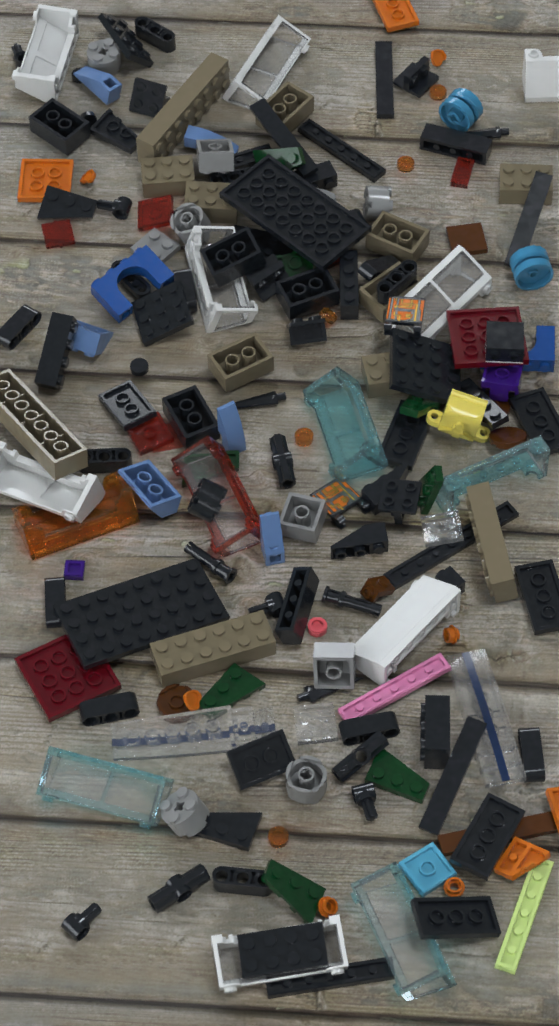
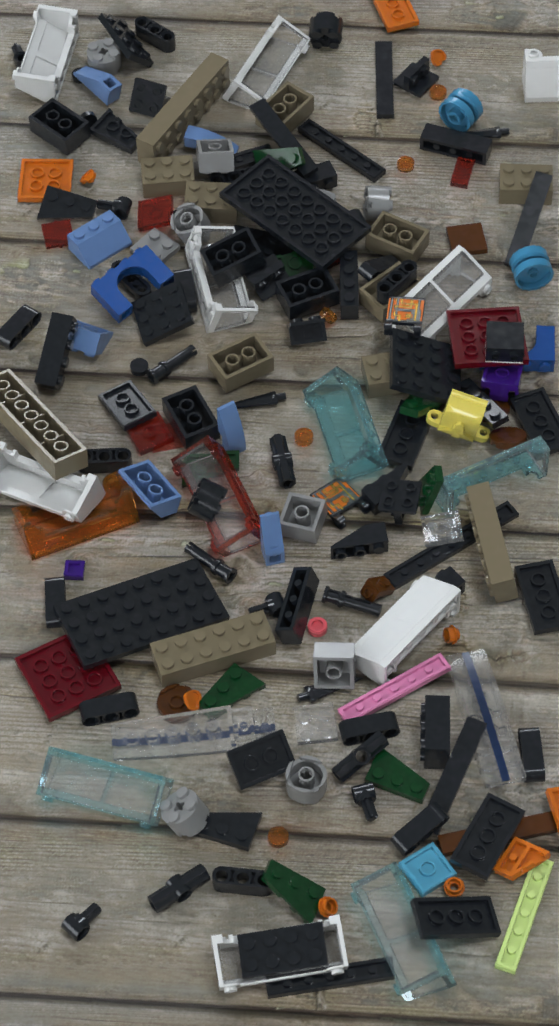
(98, 239): none -> medium blue slope
(165, 367): none -> black pin
(325, 30): none -> black brick
(419, 828): none -> black beam

